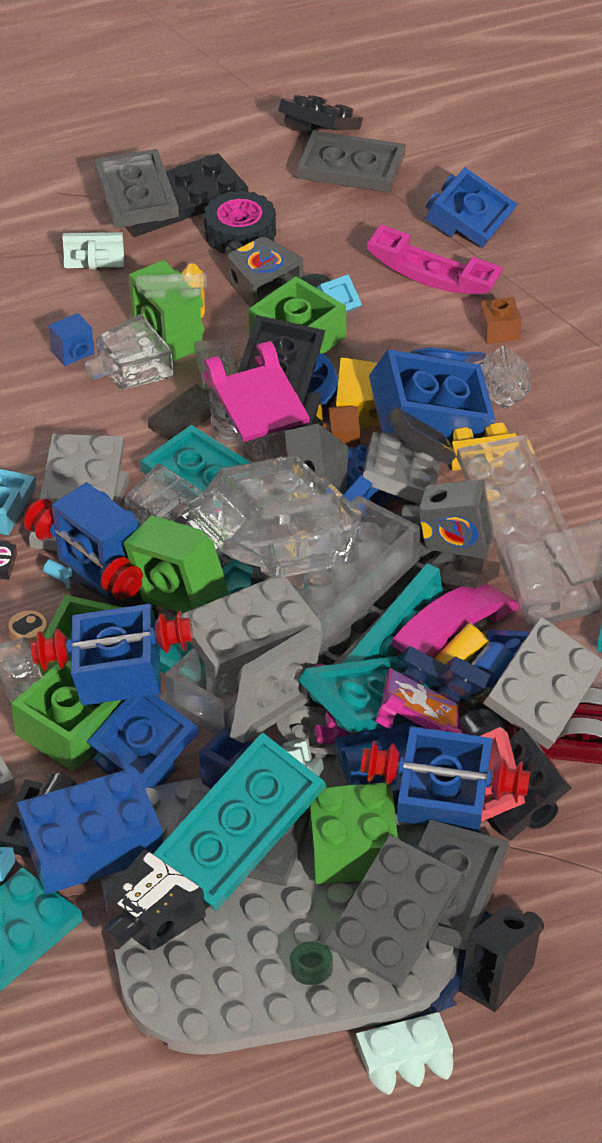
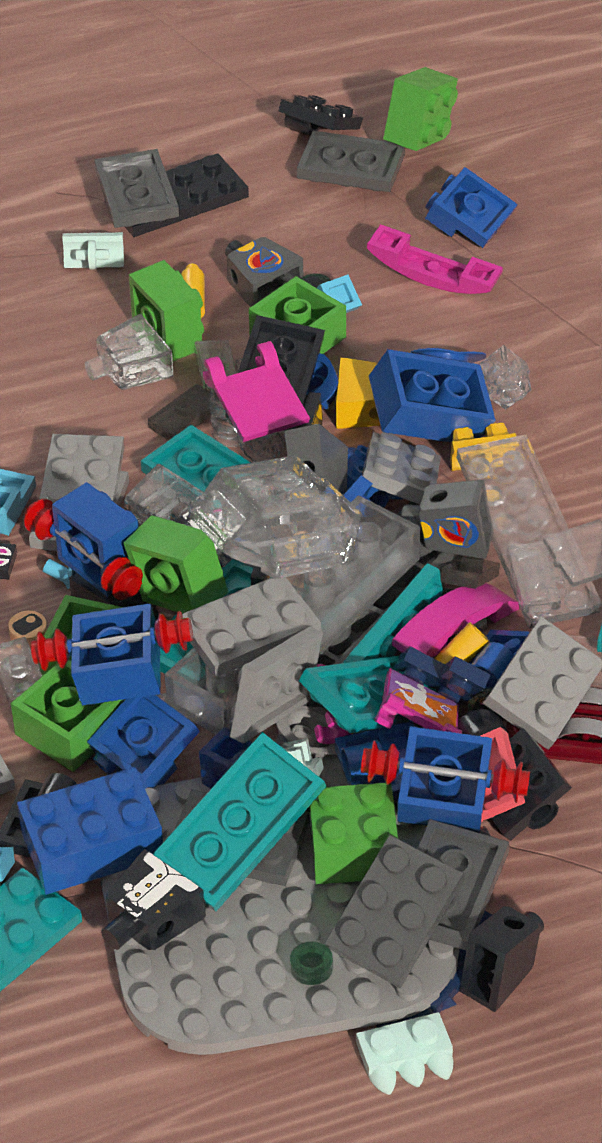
(71, 339): blue plate -> none
(157, 285): clear plate -> none
(238, 217): black wheel -> none
(344, 425): dark orange plate -> none
(420, 108): none -> bright green brick
(421, 436): clear smoke plate -> none
(500, 320): dark orange plate -> none

